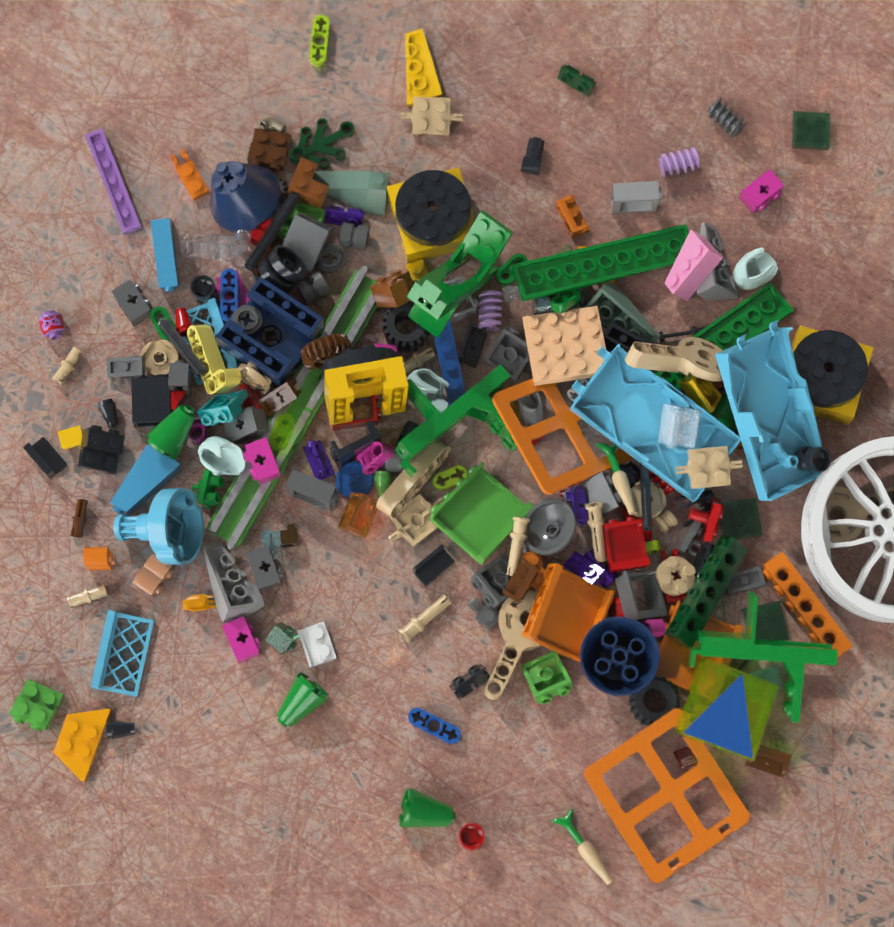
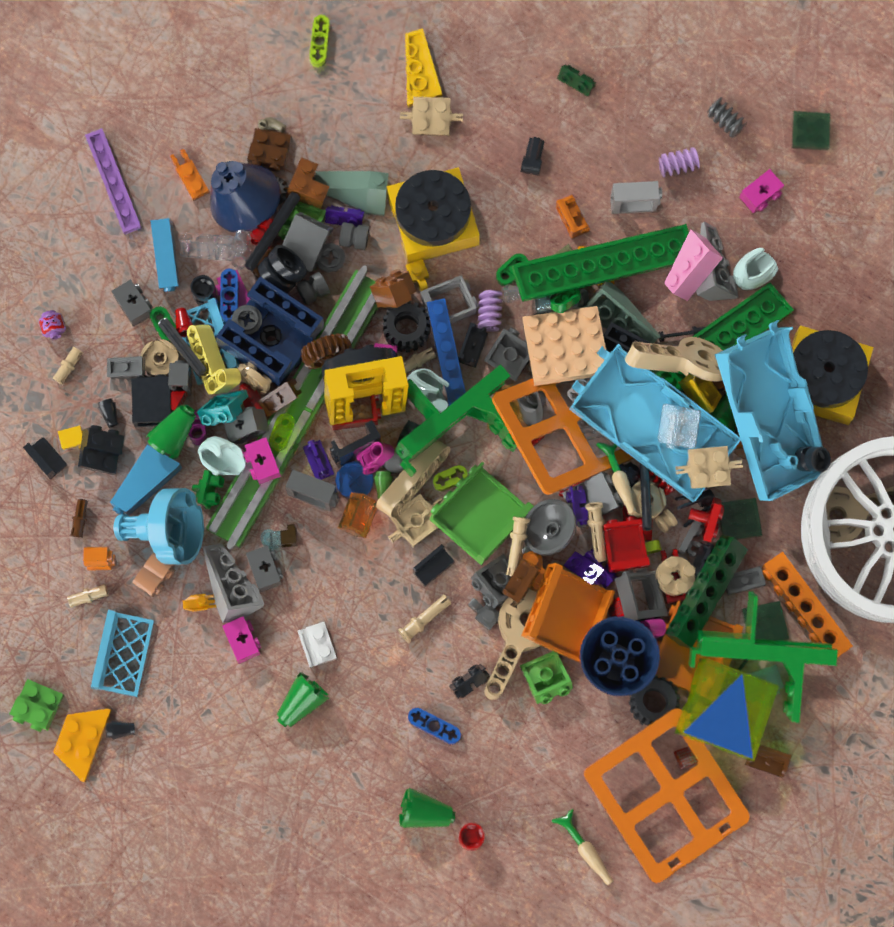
(283, 638): clear green brick -> none
(320, 145): dark green plant -> none
(438, 301): green piece -> none

